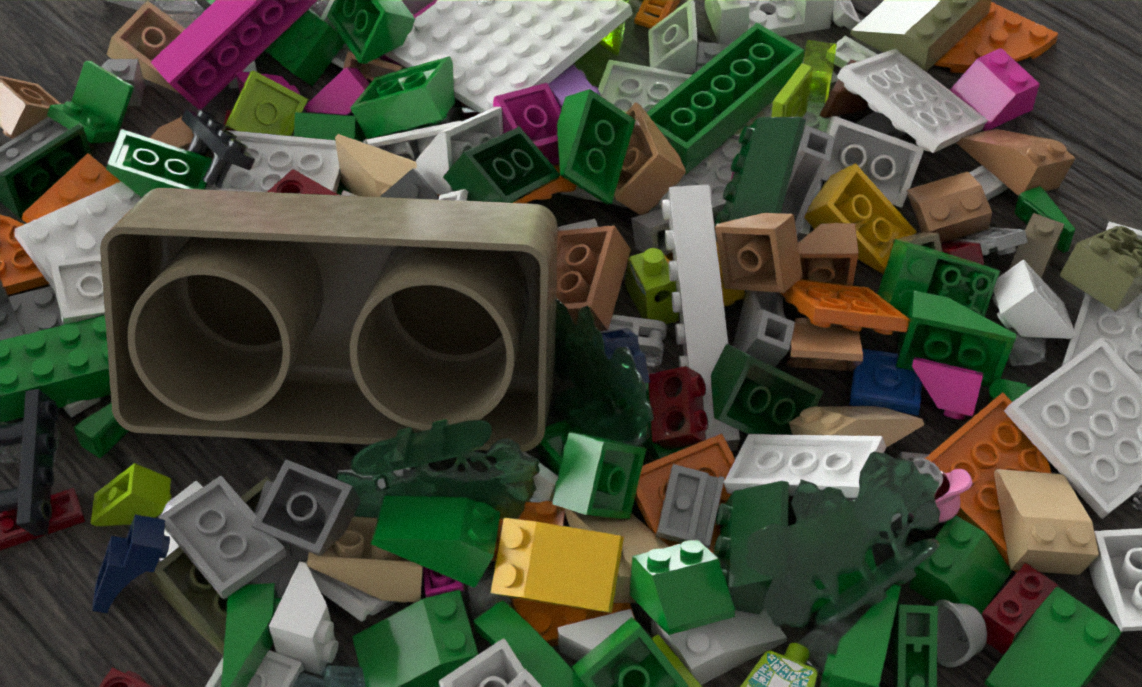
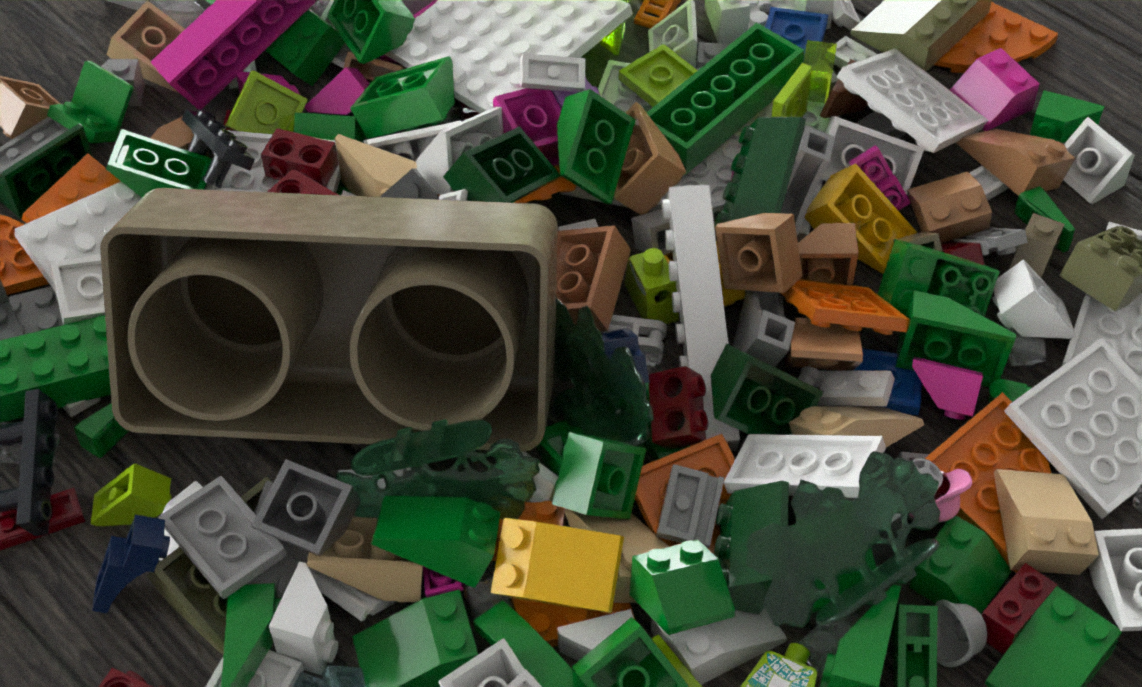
(300, 152): none -> dark red brick
(552, 72): none -> white plate
(656, 74): none -> lime plate
(797, 25): none -> blue tile
(850, 387): none -> white plate
(879, 172): none -> dark pink slope
(1061, 116): none -> green slope
(1099, 162): none -> white slope

